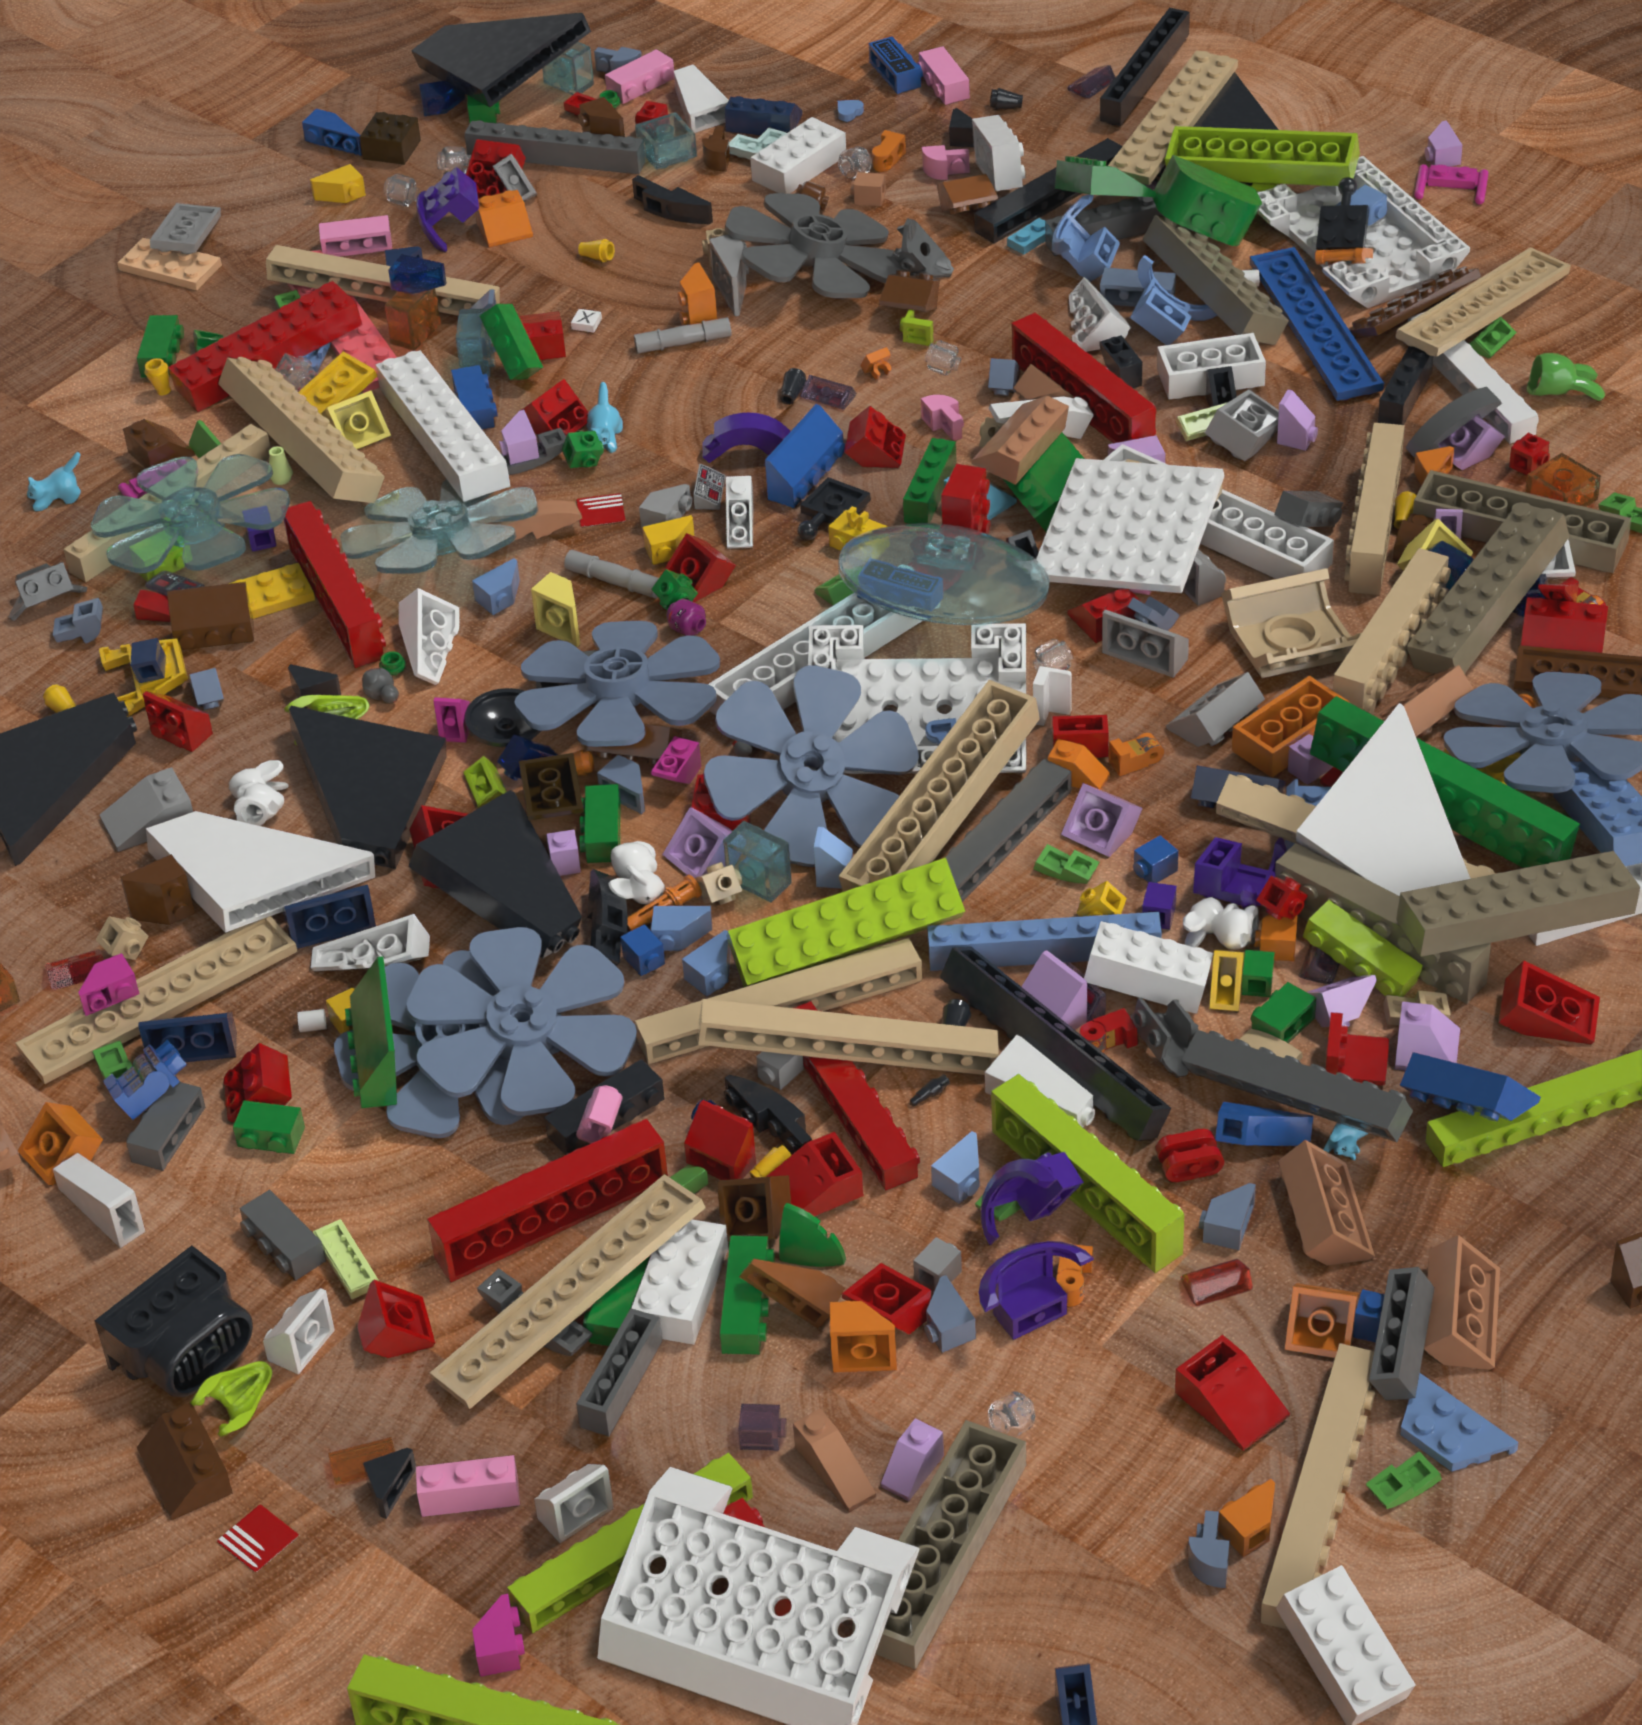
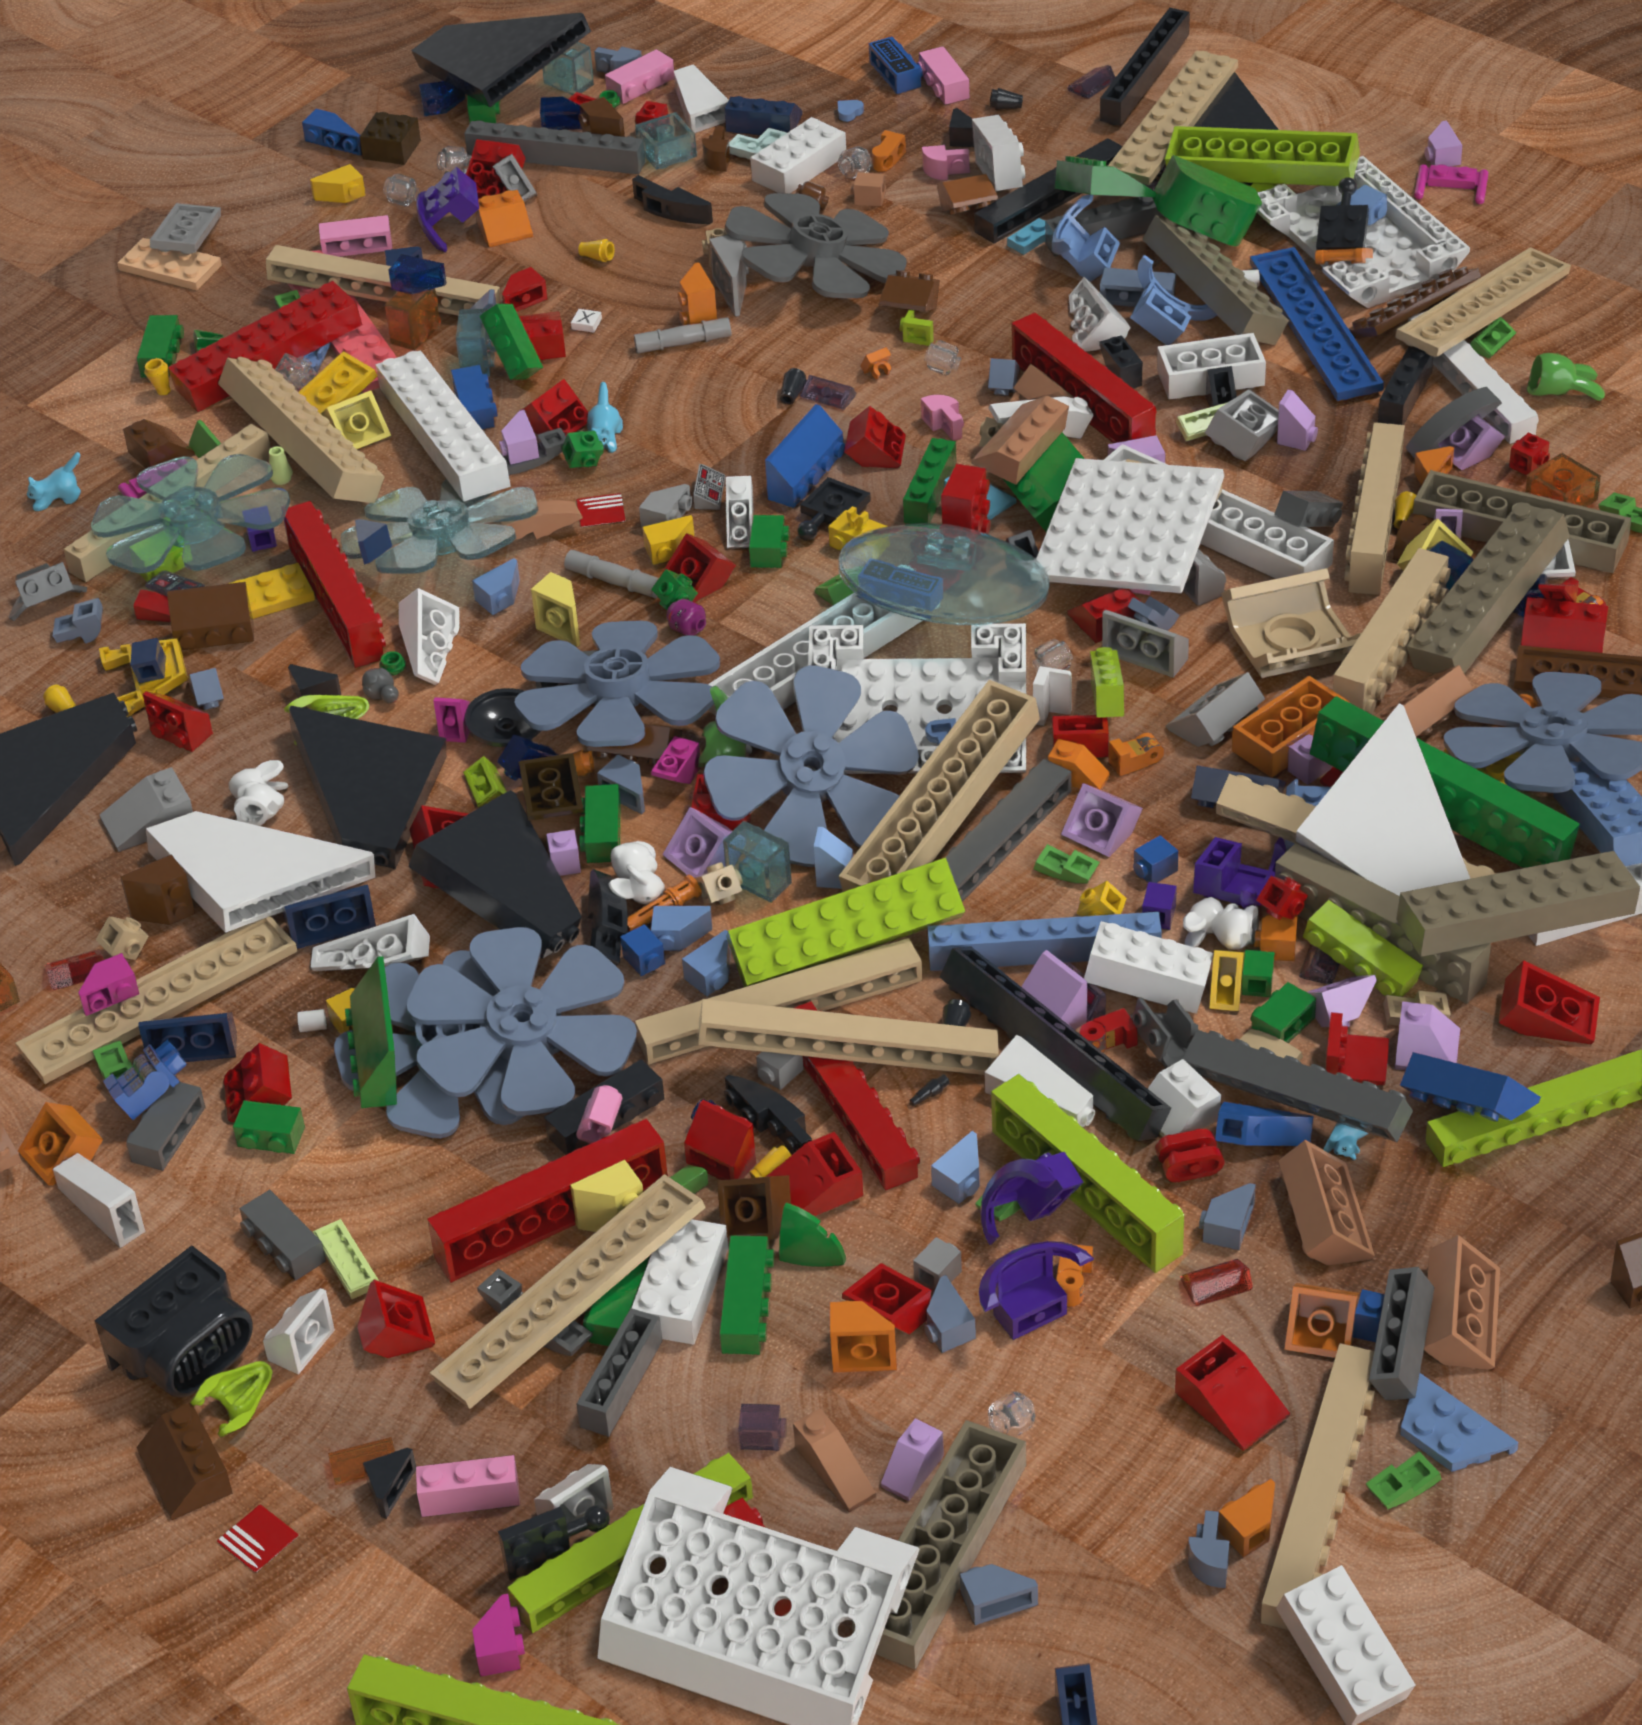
(372, 539): none -> dark blue slope
(525, 289): none -> red slope
(544, 1538): none -> black plate
(559, 113): none -> clear blue slope
(604, 1195): none -> light yellow slope
(716, 742): none -> bright green piece
(744, 429): dark purple arch -> none
(768, 541): none -> green brick
(796, 1288): dark orange slope -> none
(920, 252): dark grey piece -> none
(996, 1592): none -> sand blue slope
(1107, 682): none -> lime brick
(1189, 1095): none -> white slope

